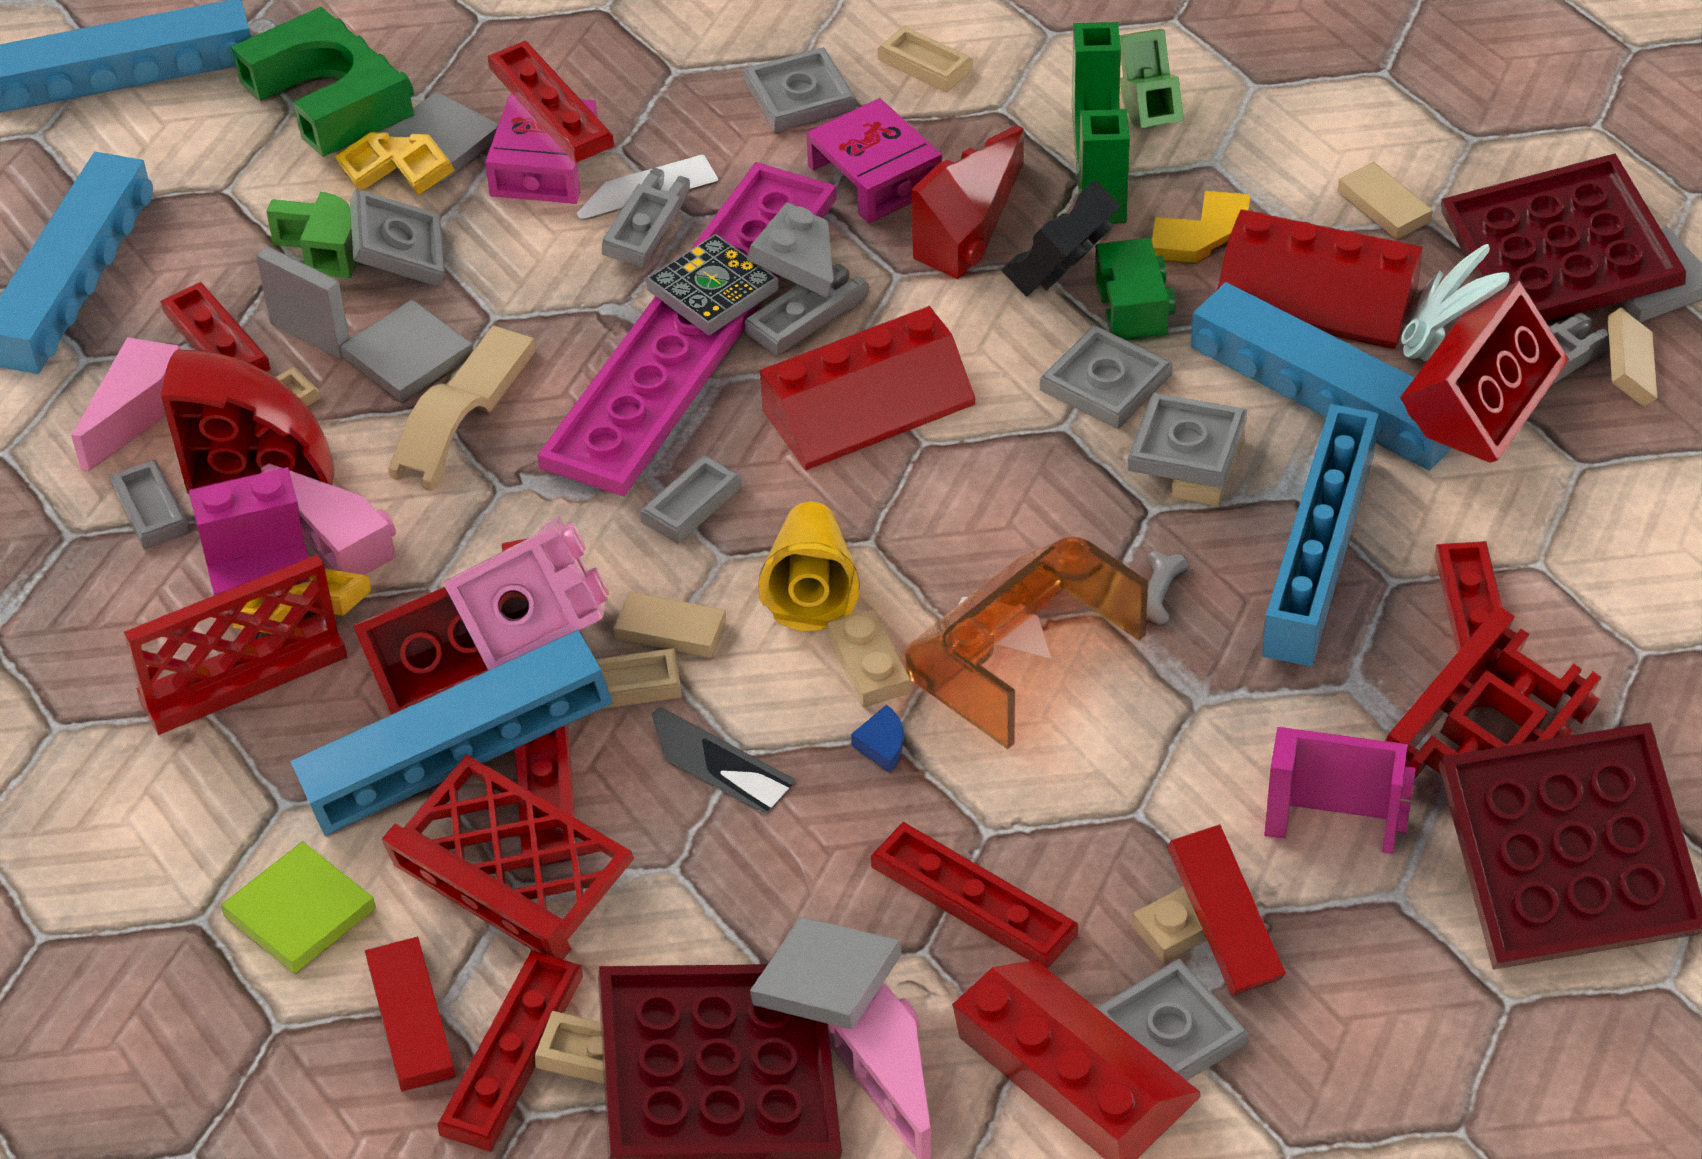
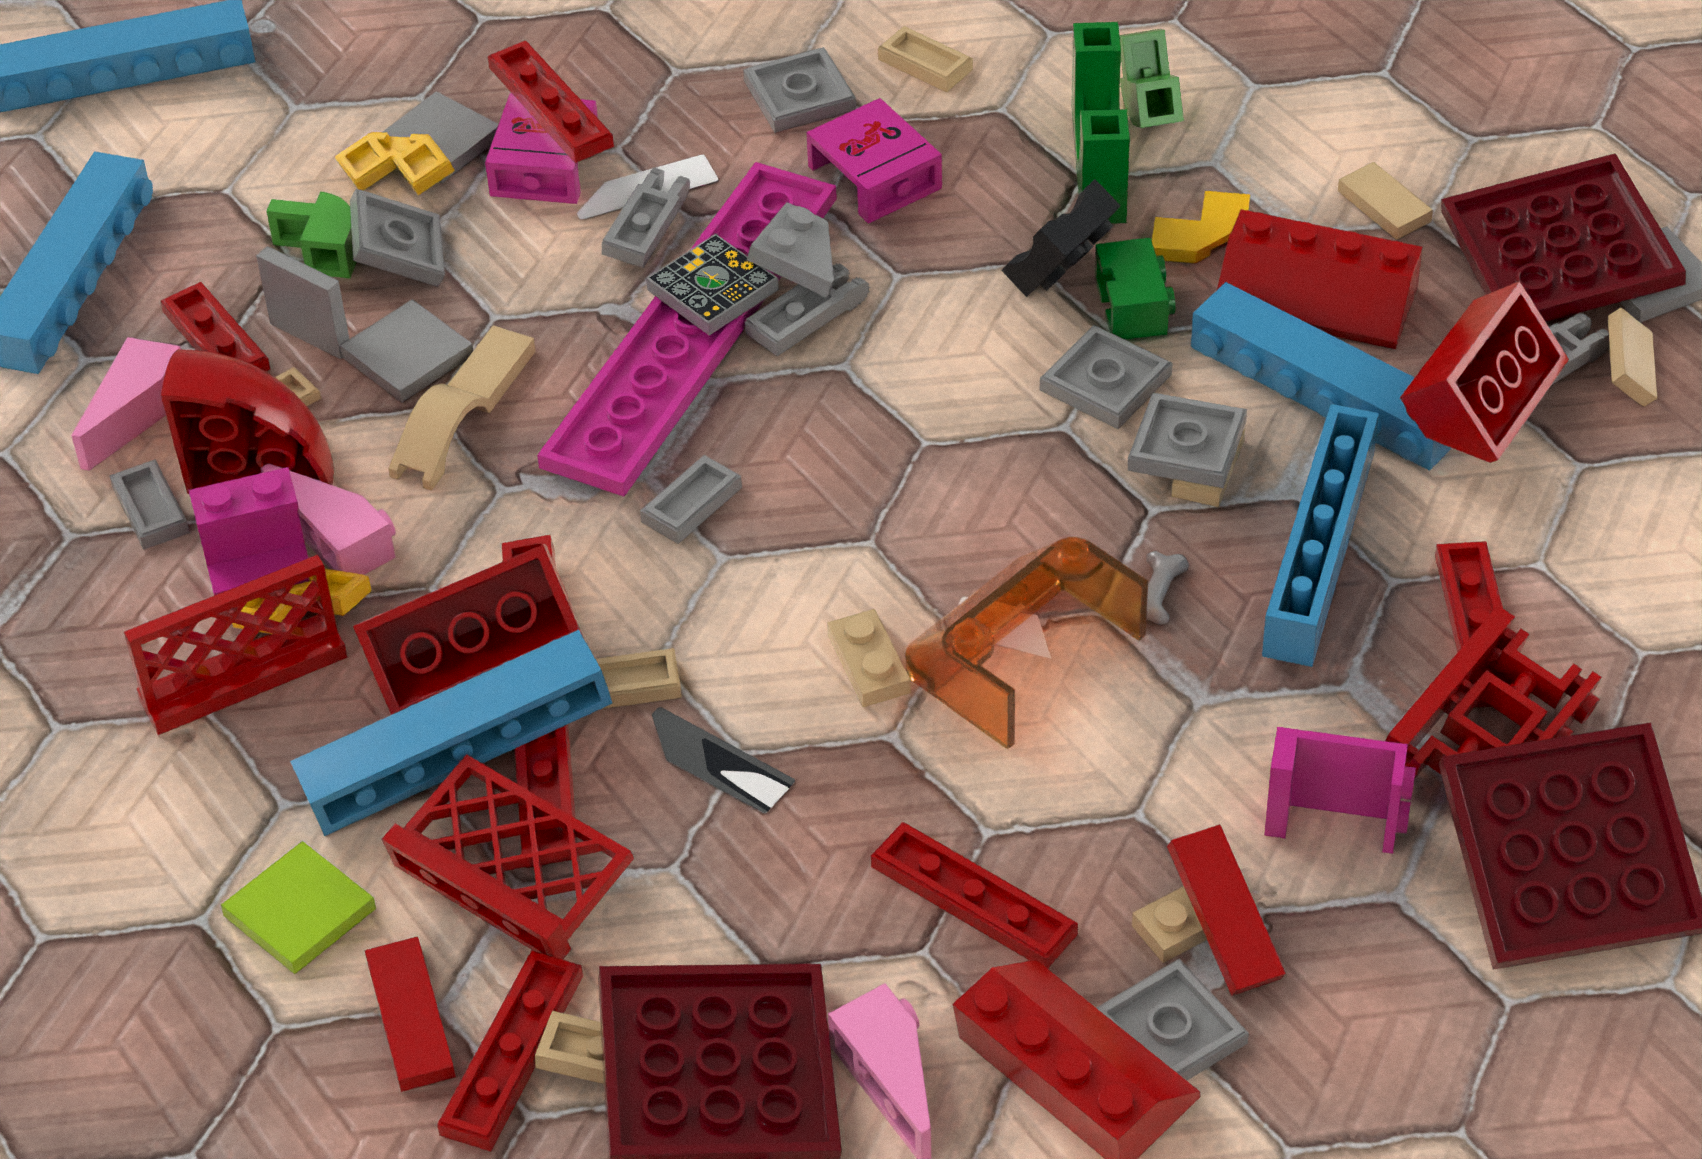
(319, 46): green arch -> none
(553, 579): bright pink bracket -> none
(670, 624): tan tile -> none
(809, 571): yellow cone -> none
(826, 972): light grey tile -> none
(866, 388): red slope -> none
(880, 738): blue tile -> none
(962, 202): red wedge -> none
(1442, 304): light aqua plant -> none

